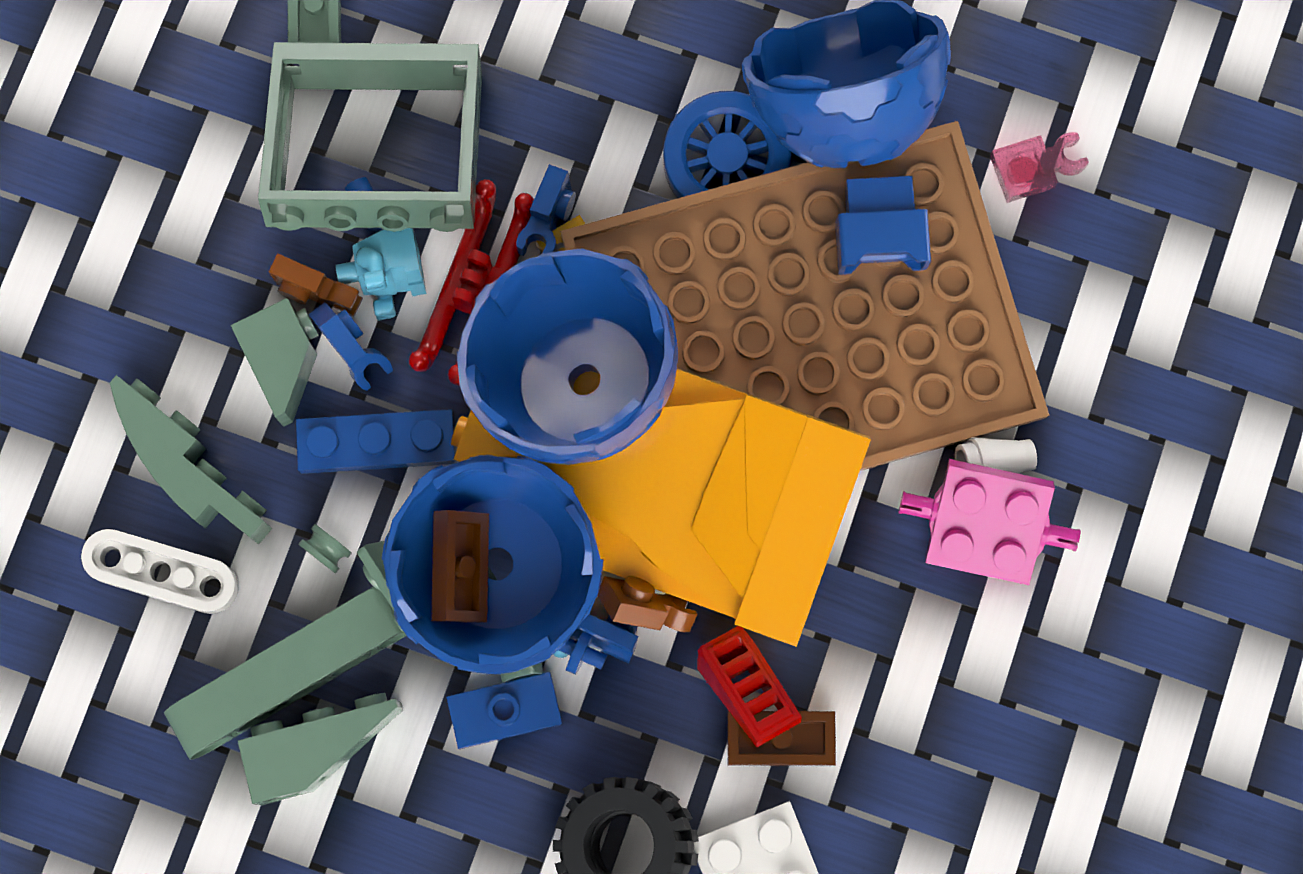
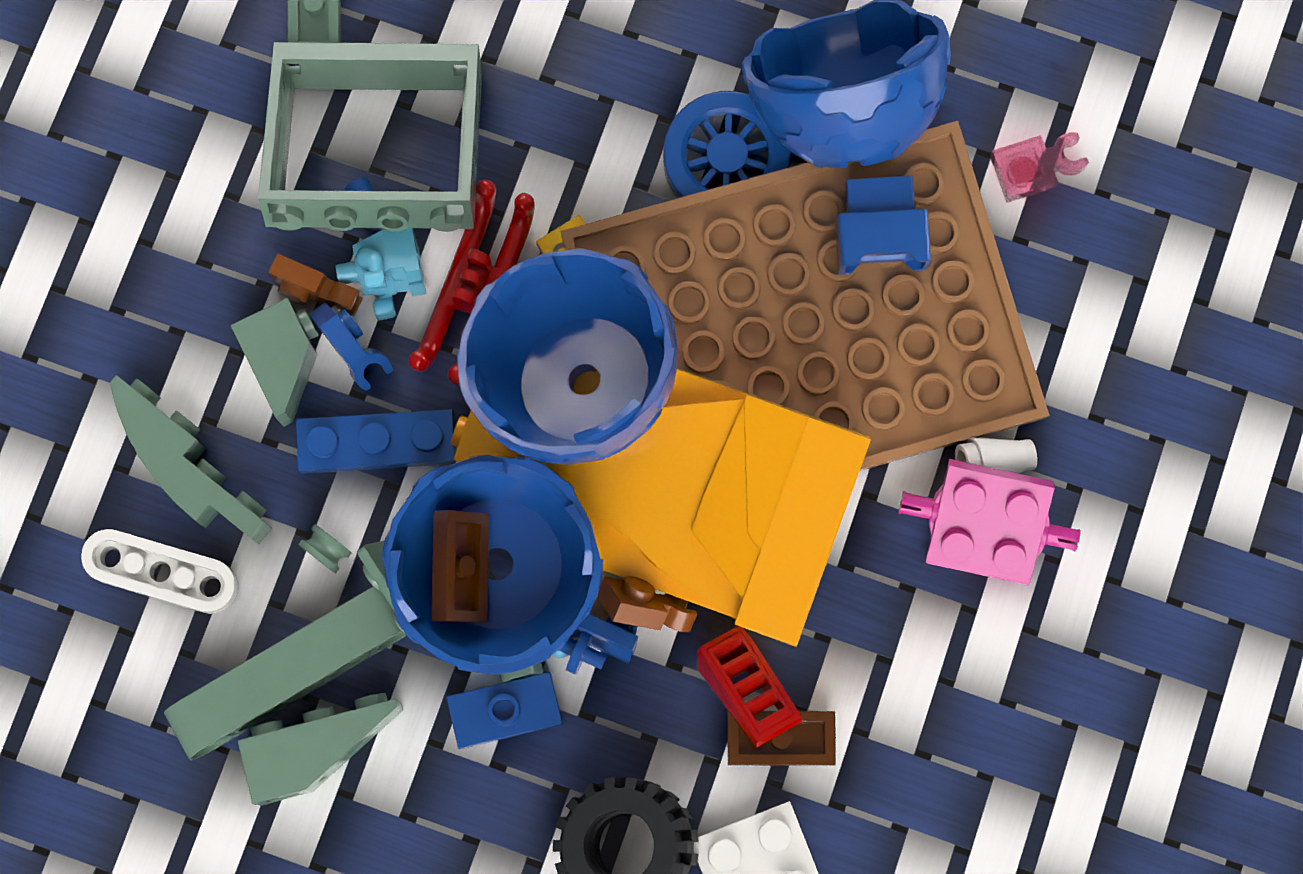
(551, 203): blue plate -> none

